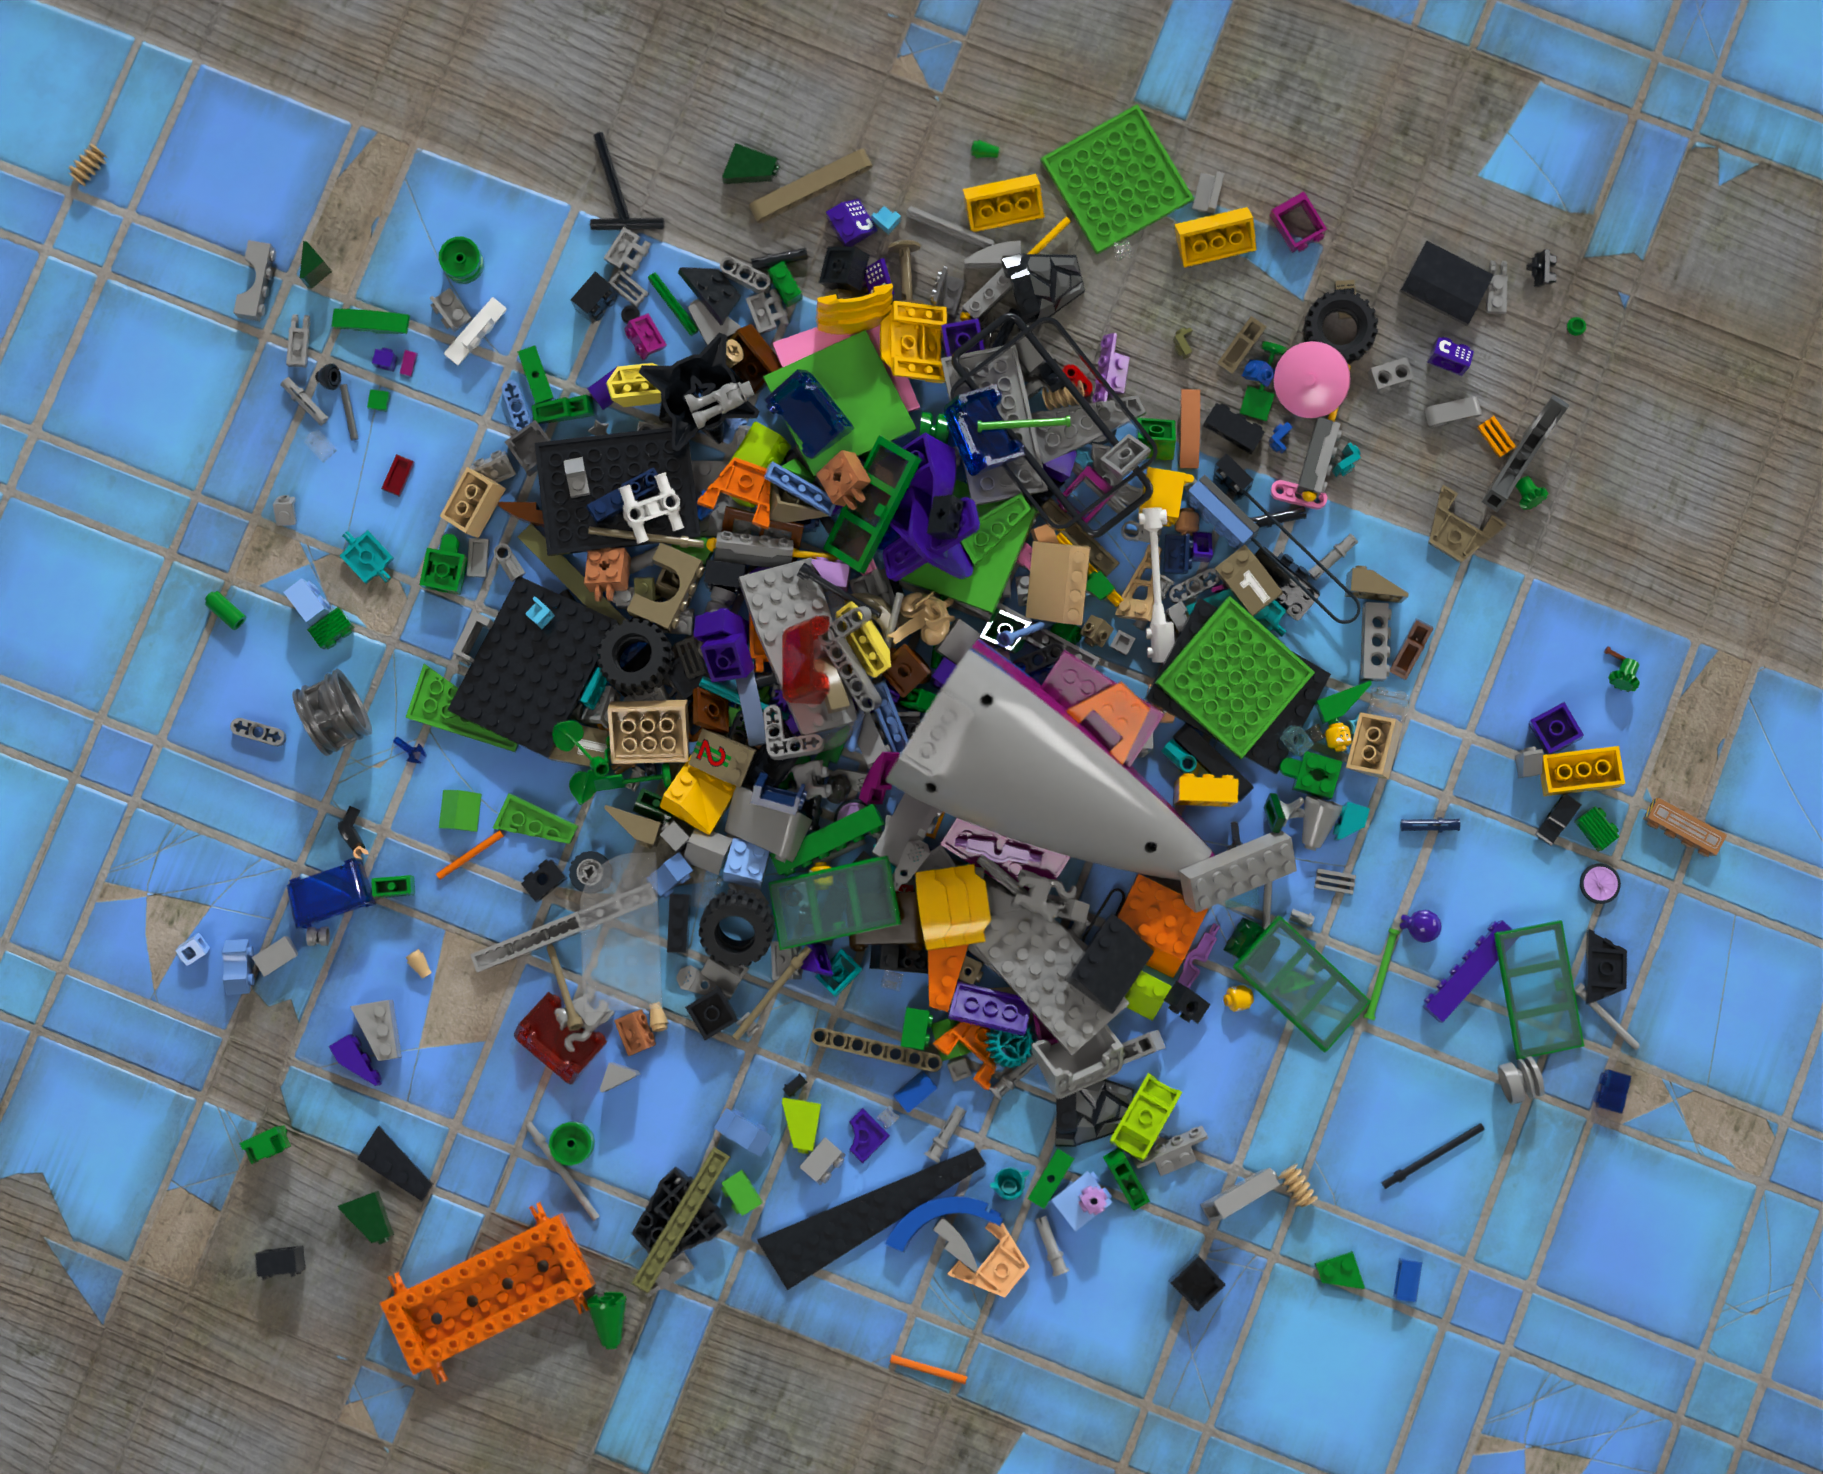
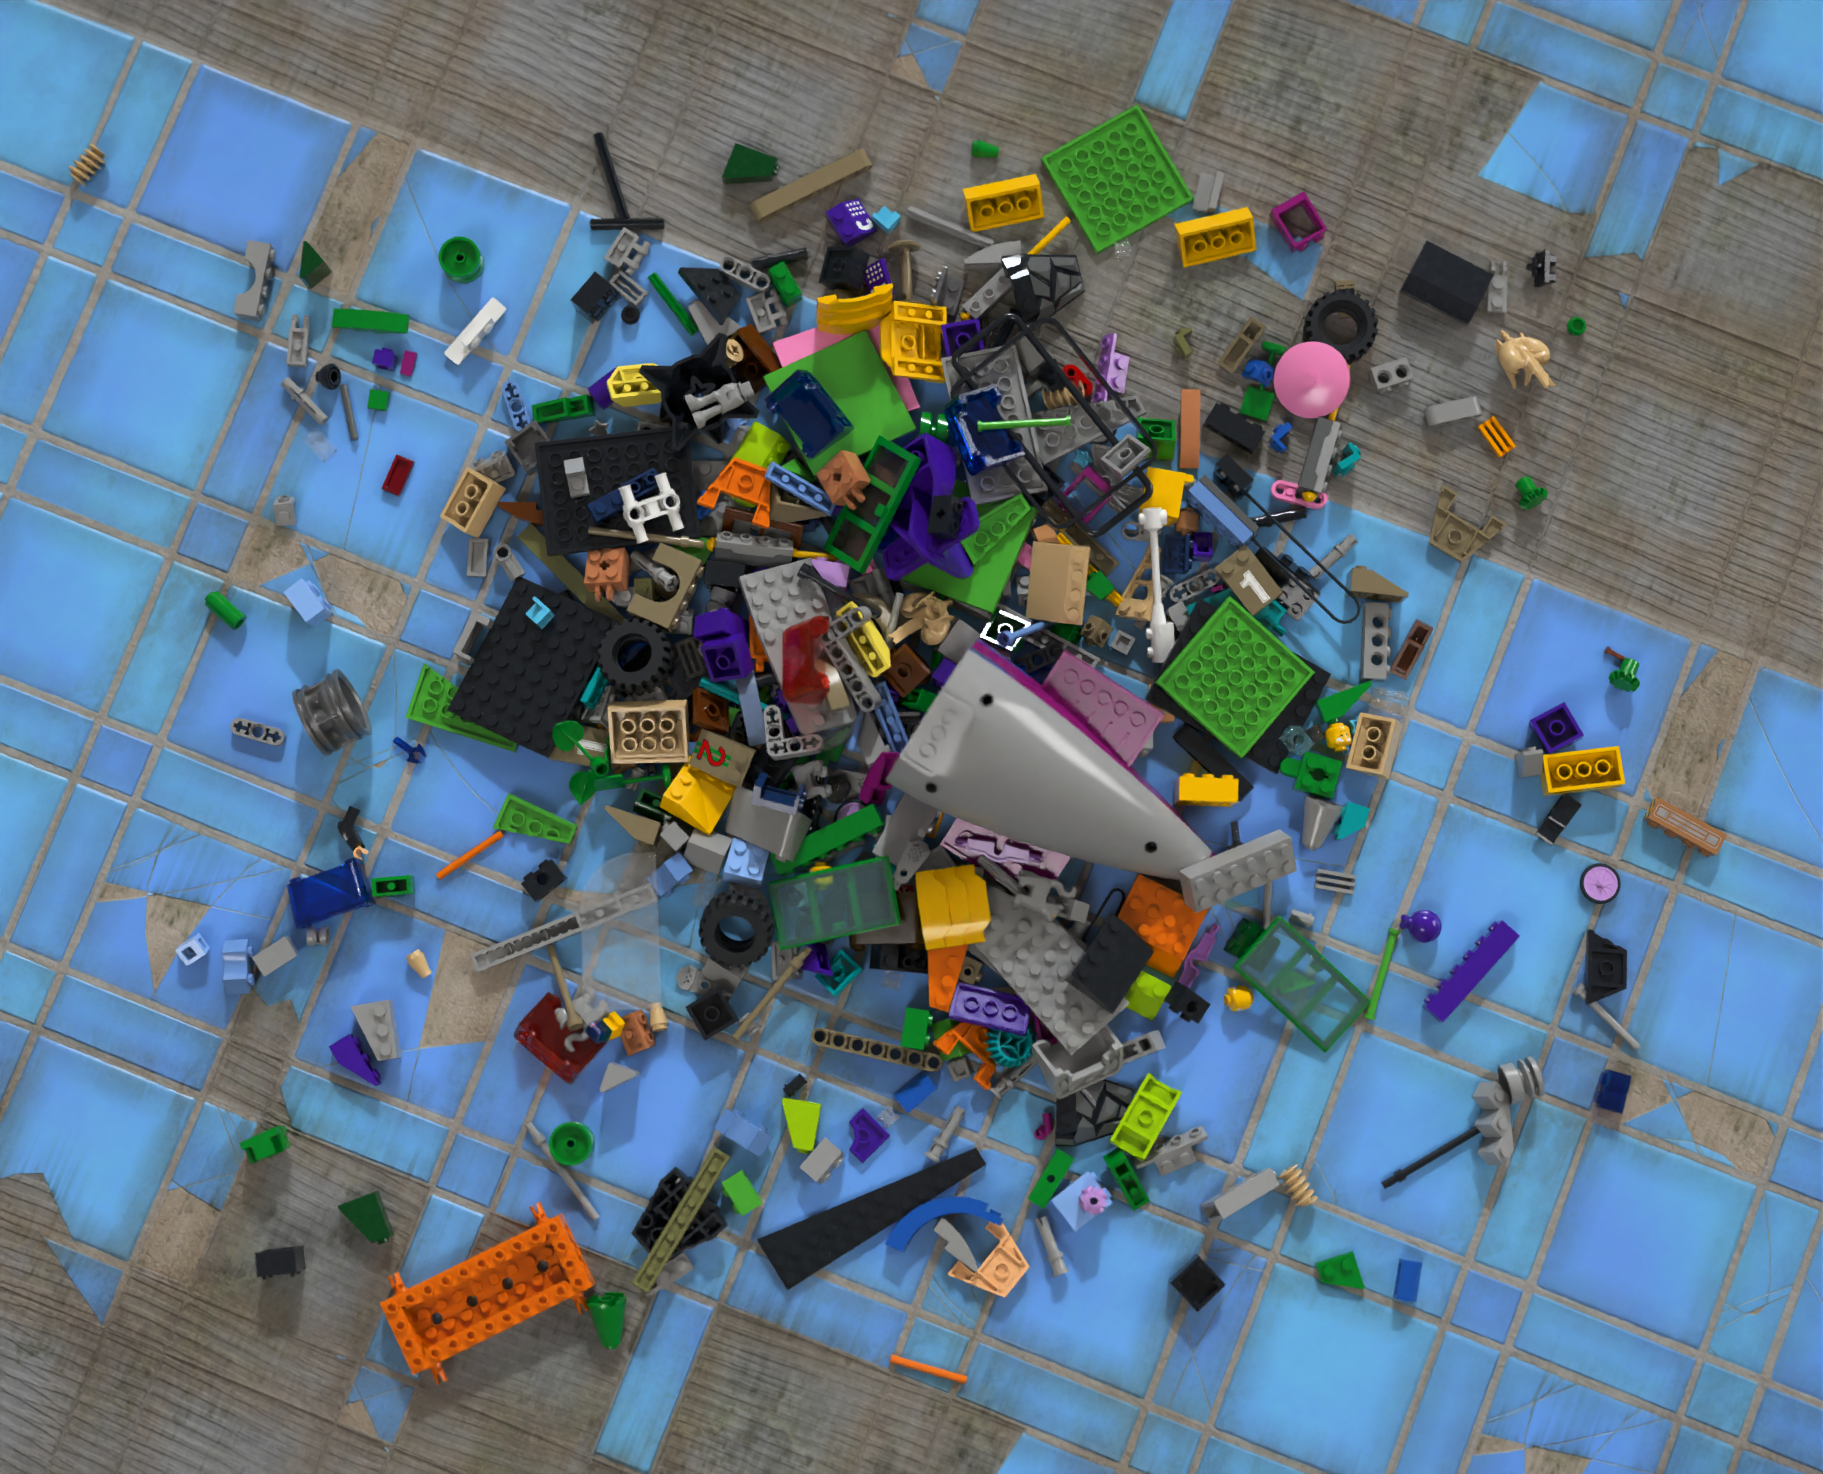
(331, 628): green brick -> none
(366, 556): teal plate -> none
(394, 1164): black wing -> none
(445, 567): green brick -> none
(451, 309): light grey bracket -> none
(460, 810): bright green slope -> none
(532, 364): green tile -> none
(584, 866): wheel -> none
(605, 1029): none -> leg
(644, 336): magenta bracket -> none
(659, 574): none -> light grey pin
(678, 923): black brick -> none
(1009, 1183): teal hair -> none
(1046, 1128): none -> magenta arm
(1060, 467): dark purple slope -> none
(1120, 710): orange wing -> none
(1178, 755): teal piece -> none
(1279, 812): dark green piece -> none
(1450, 356): dark purple slope -> none
(1453, 824): dark blue pin -> none
(1494, 1123): none -> light grey brick
(1524, 452): dark grey arch -> none
(1525, 354): none -> tan hair
(1539, 989): clear light blue door -> none
(1597, 828): green brick -> none

